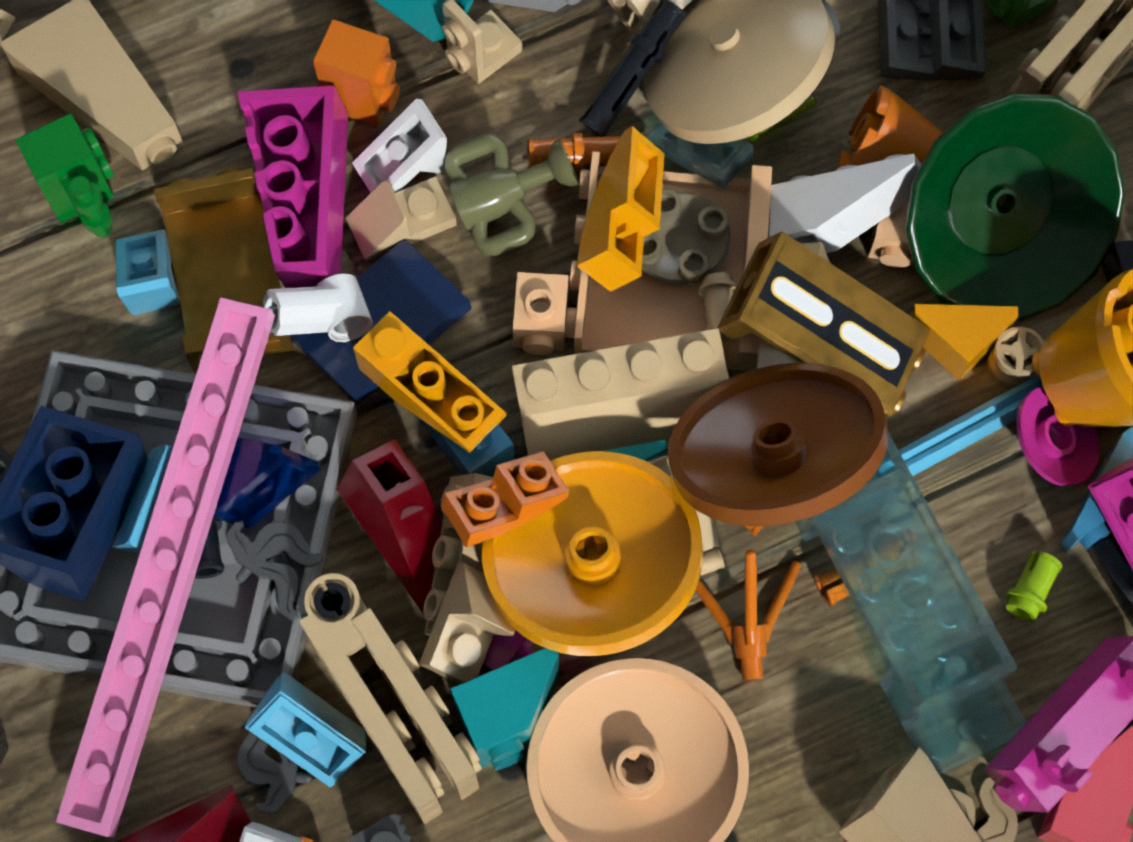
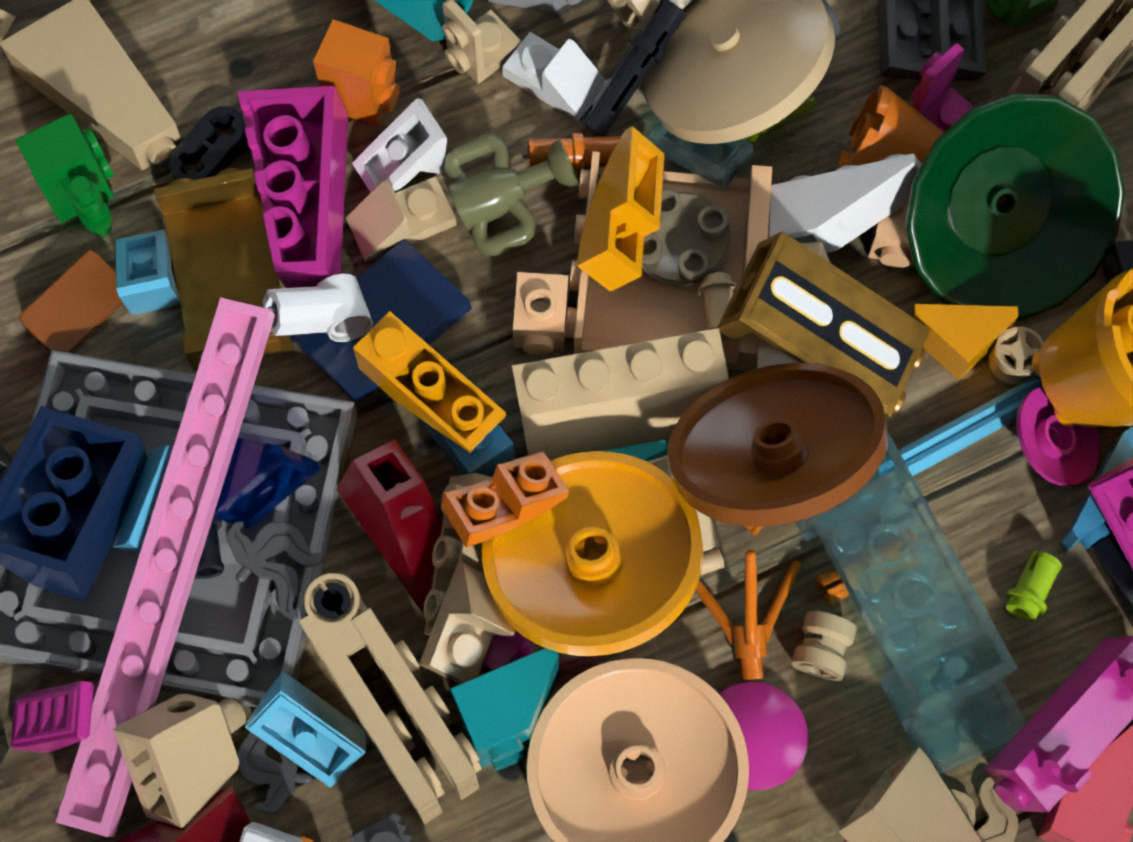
(52, 718): none -> dark pink slope
(73, 305): none -> dark orange slope
(180, 754): none -> tan torso
(205, 146): none -> black beam
(555, 76): none -> white slope
(772, 732): none -> dark pink dish
(824, 645): none -> tan wheel
(934, 94): none -> dark pink bracket

